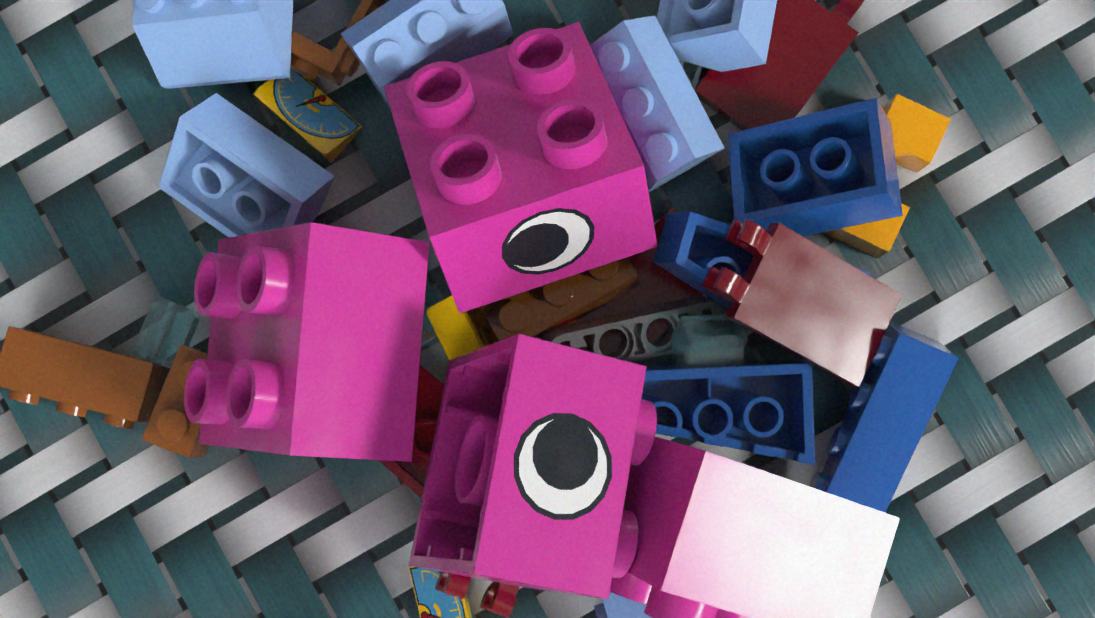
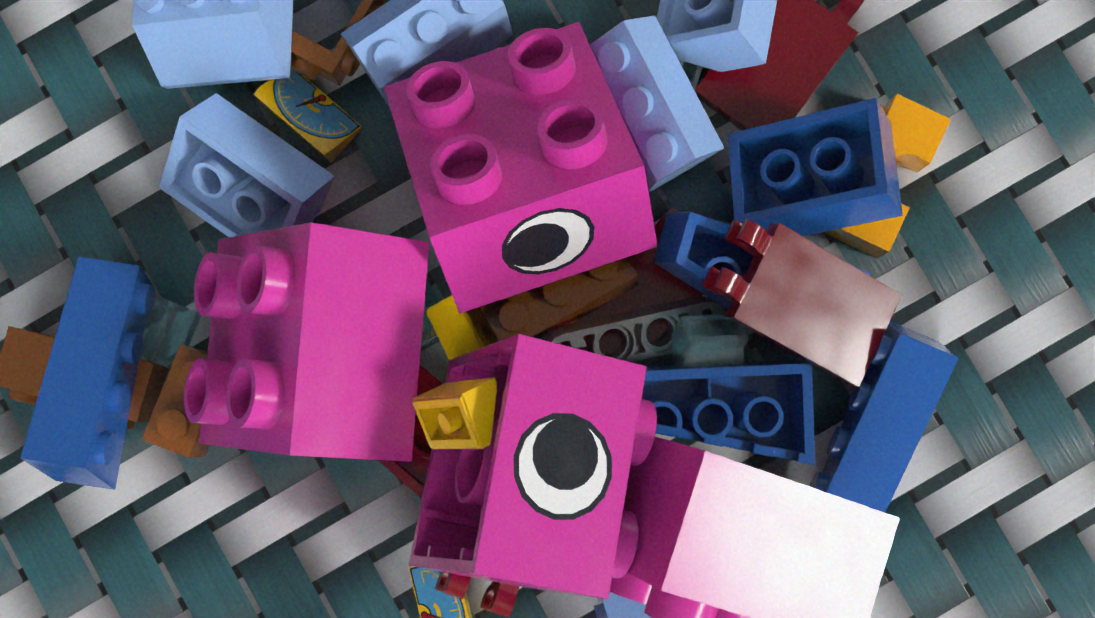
(91, 375): none -> blue wedge
(458, 414): none -> yellow slope

